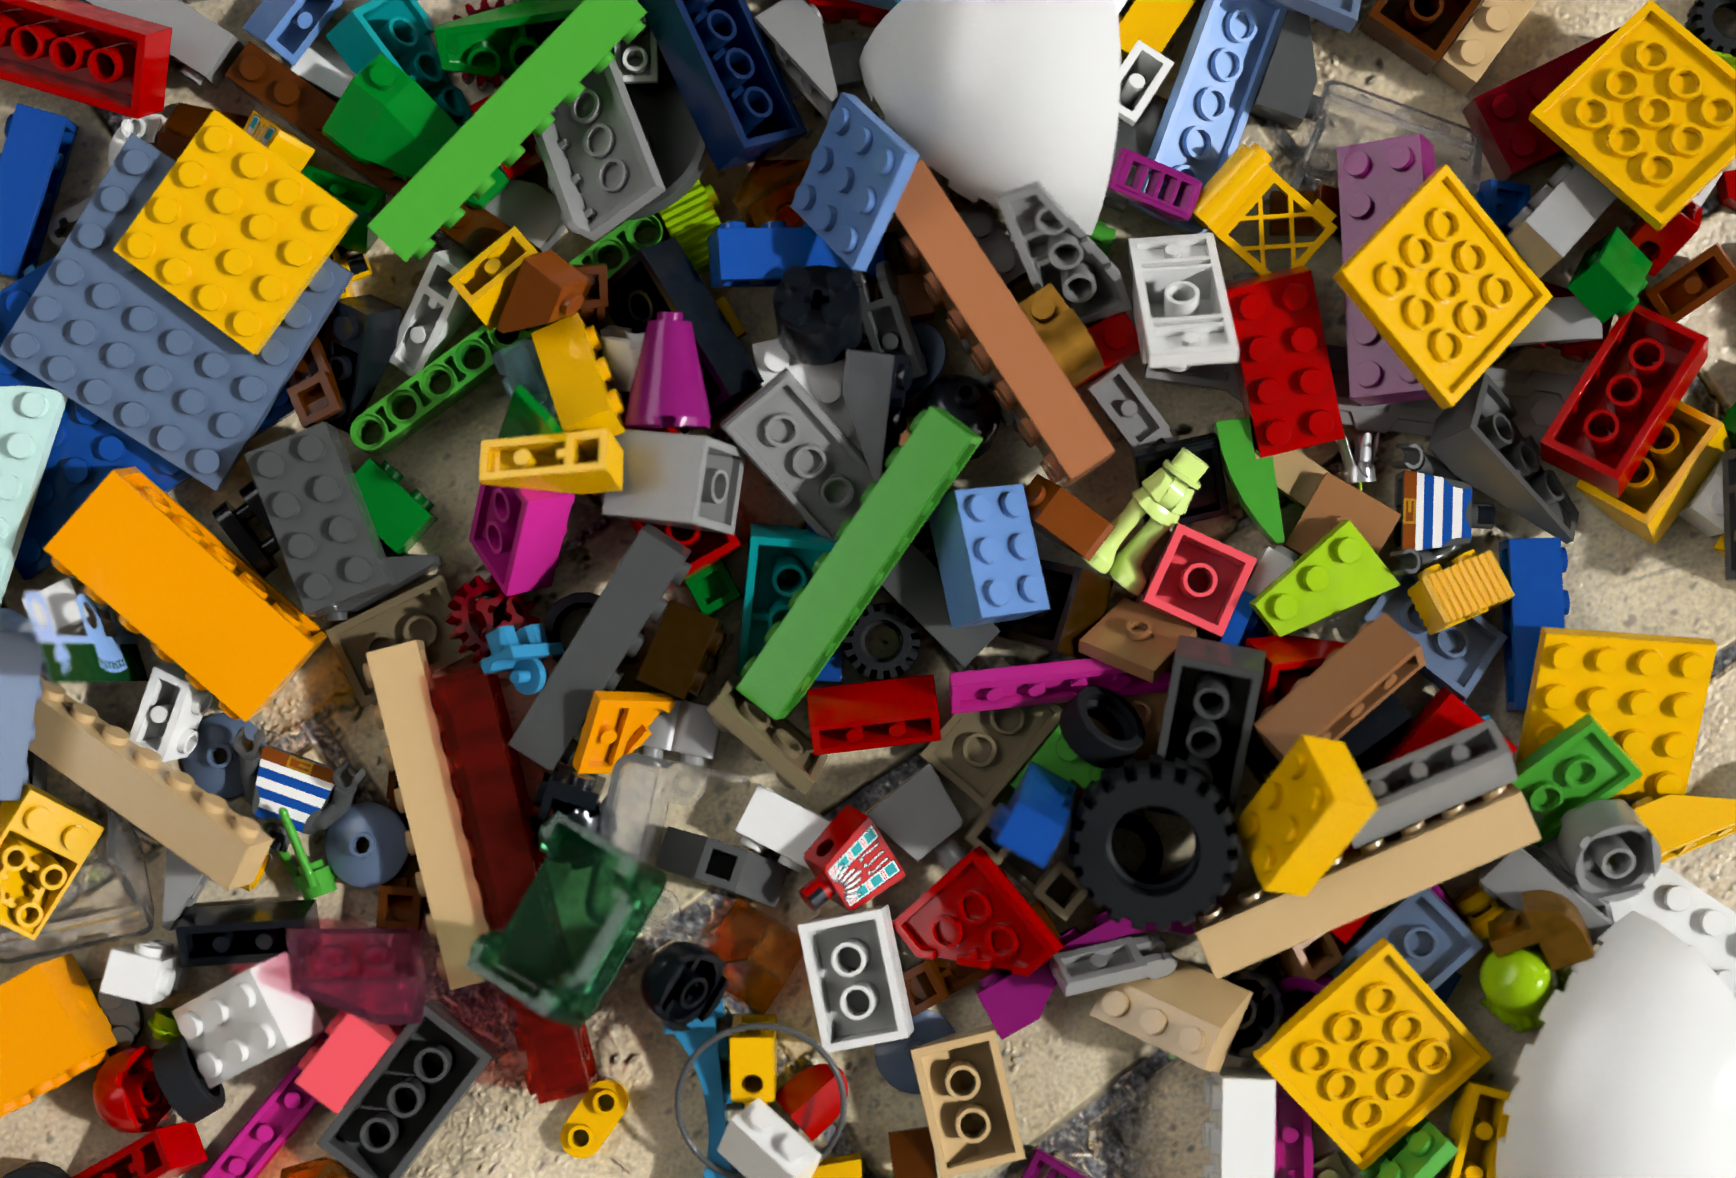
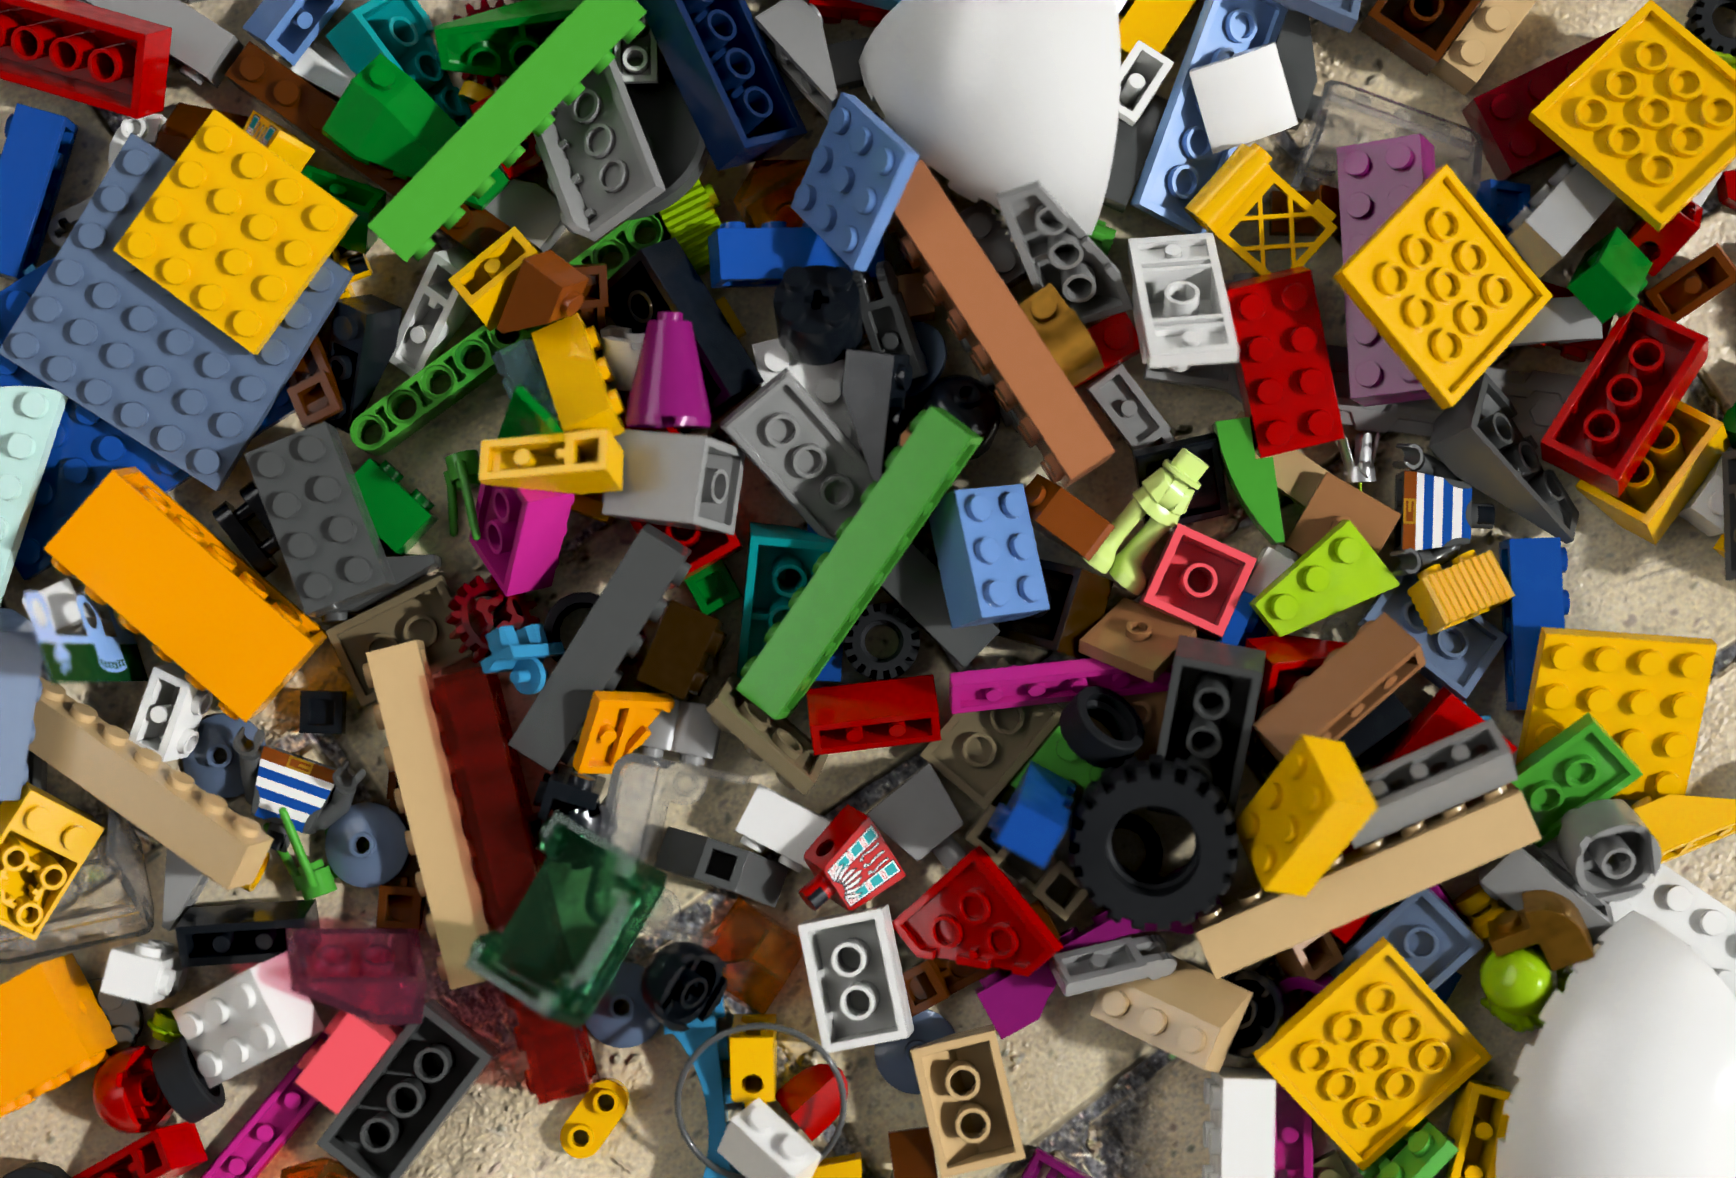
(323, 712): none -> black plate
(462, 476): none -> bright green plant
(473, 92): none -> yellow tile
(591, 506): none -> plate
(623, 1029): none -> sand blue dish
(1177, 197): magenta slope -> none
(1243, 97): none -> white slope

